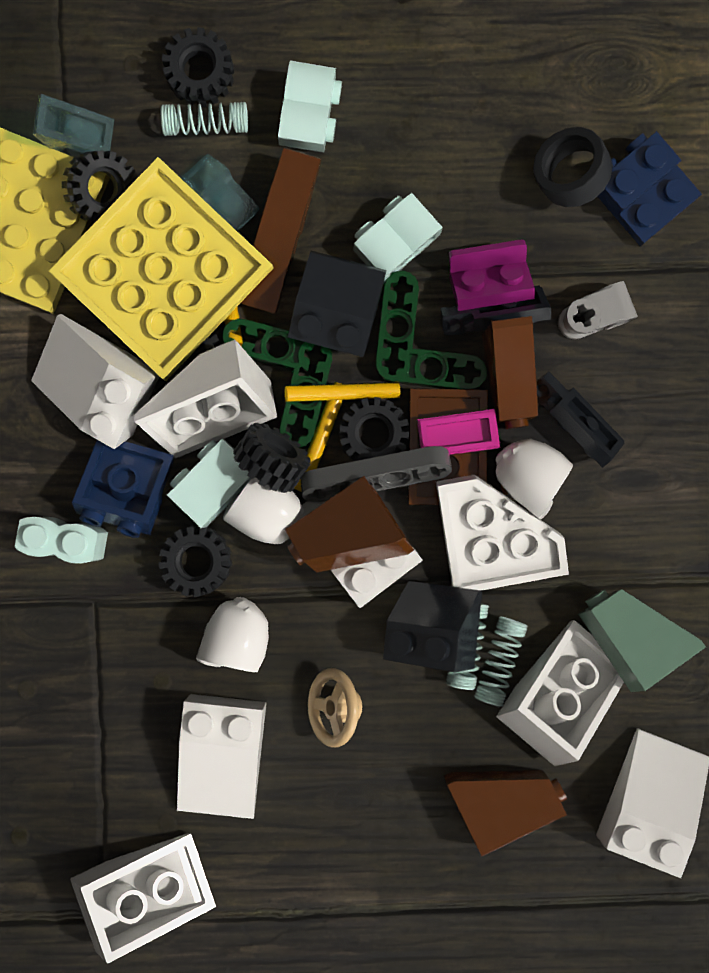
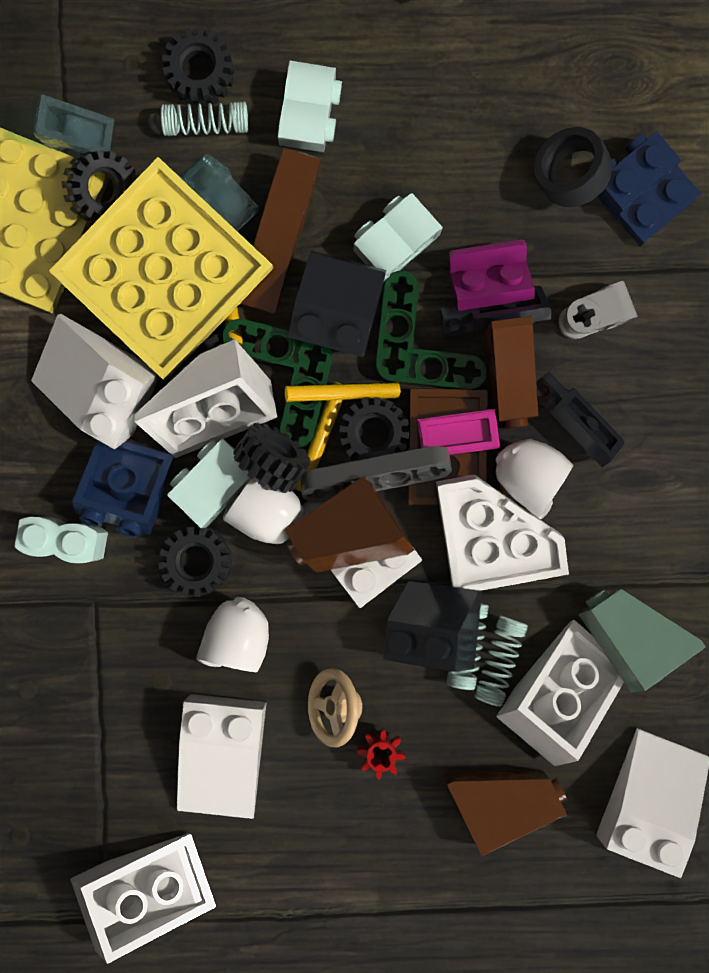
(379, 764): none -> red gear

